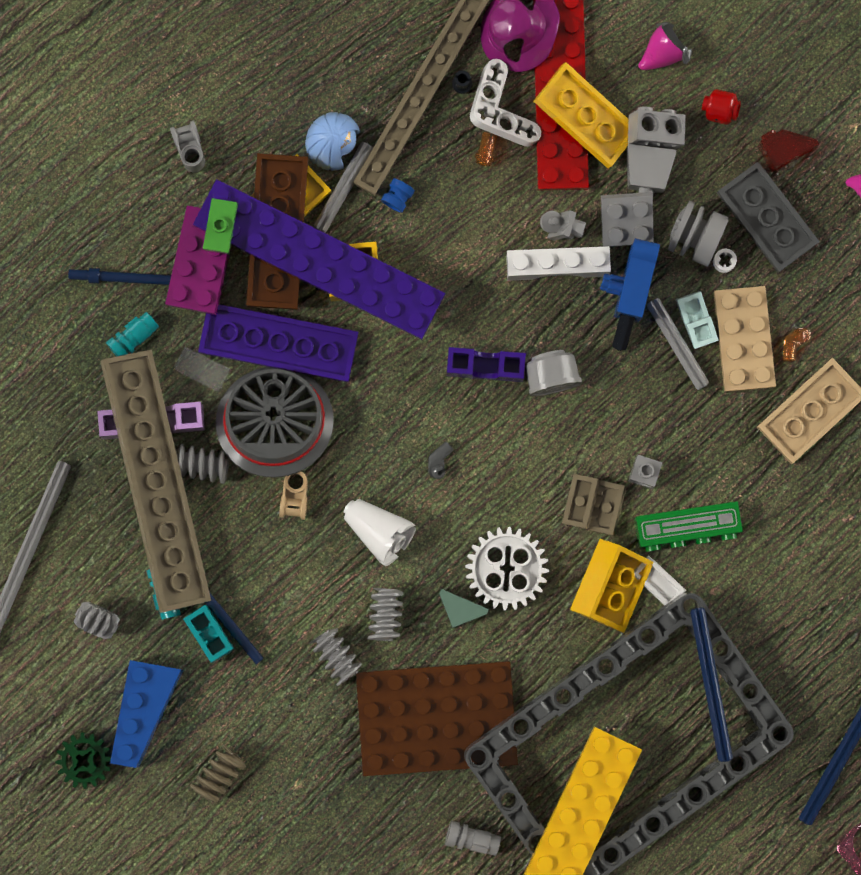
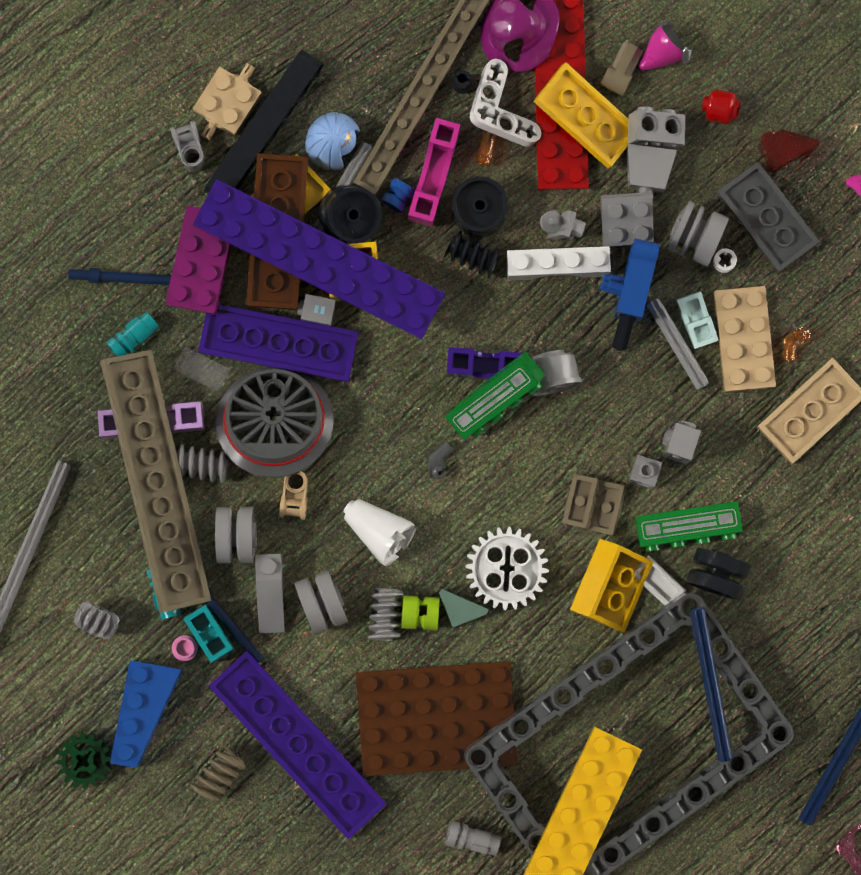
(184, 648): none -> bright pink plate
(220, 226): bright green plate -> none
(227, 101): none -> tan plate
(239, 534): none -> light grey wheel
(267, 121): none -> black beam
(270, 593): none -> light grey slope
(297, 745): none -> dark purple plate
(317, 310): none -> light grey brick
(321, 602): none -> light grey wheel
(336, 655): light grey piece -> none
(350, 227): none -> black wheel
(411, 616): none -> lime wheel
(434, 172): none -> dark pink arch
(468, 197): none -> black wheel
(473, 253): none -> black piece
(495, 395): none -> green brick
(620, 73): none -> dark tan piece
(680, 442): none -> light grey brick
(719, 570): none -> black wheel

